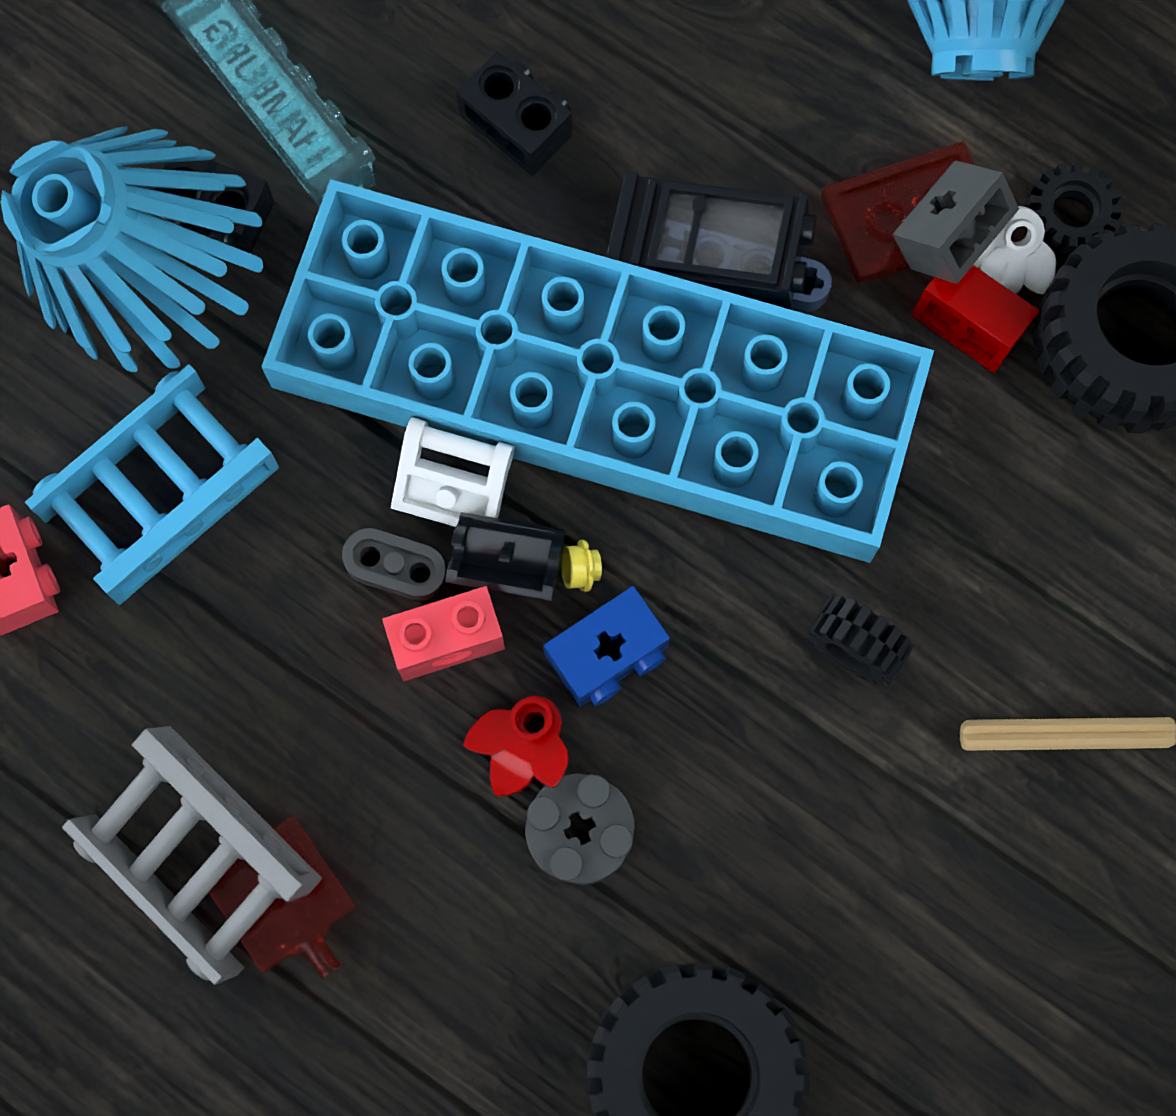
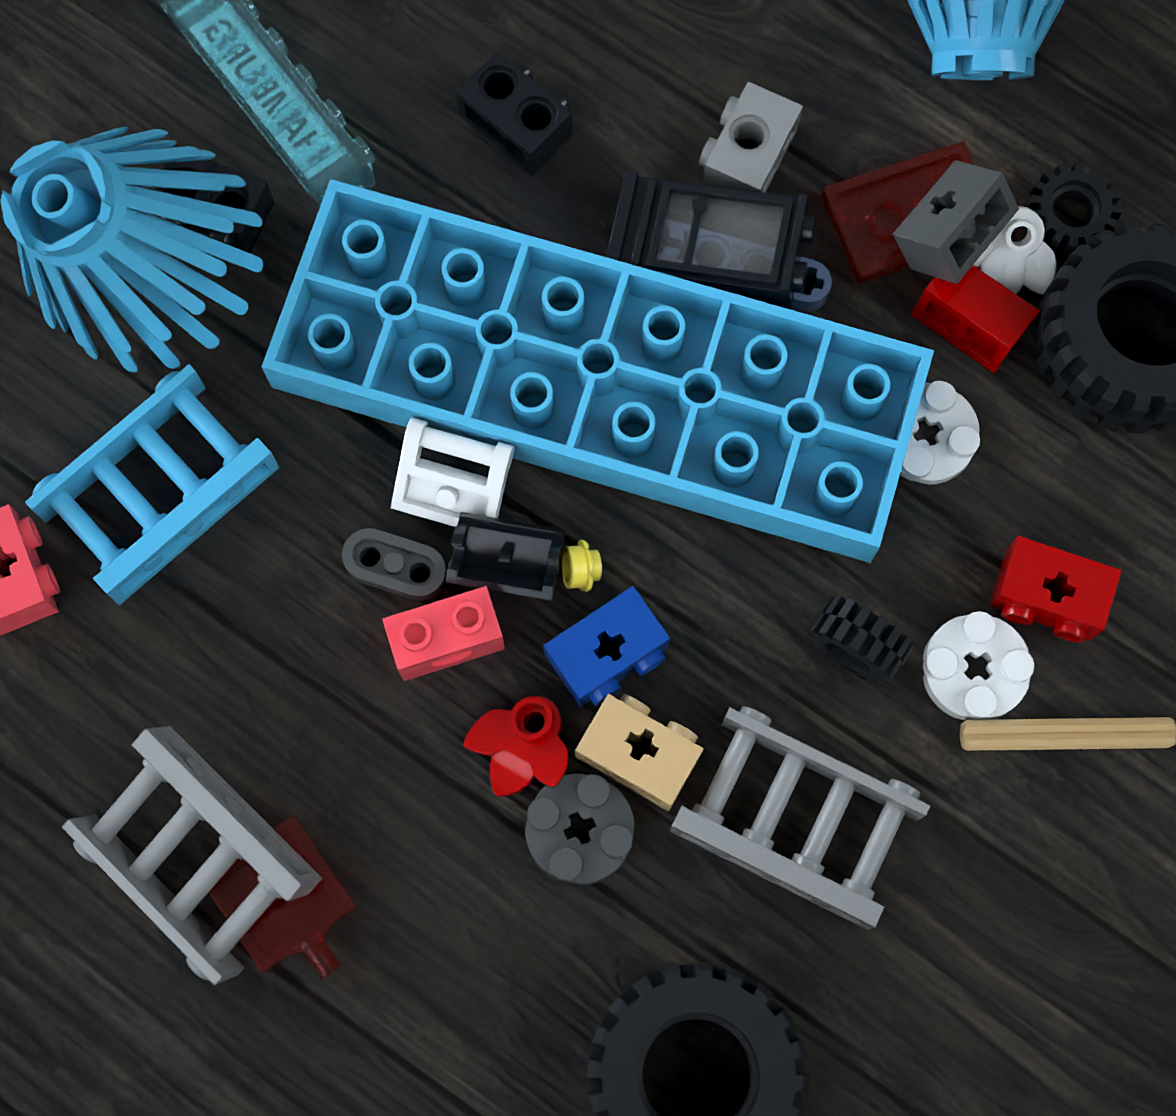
(608, 750): none -> tan brick
(755, 117): none -> light grey brick
(803, 872): none -> light grey fence
(955, 441): none -> white plate
(1007, 666): none -> white plate
(1080, 583): none -> red brick

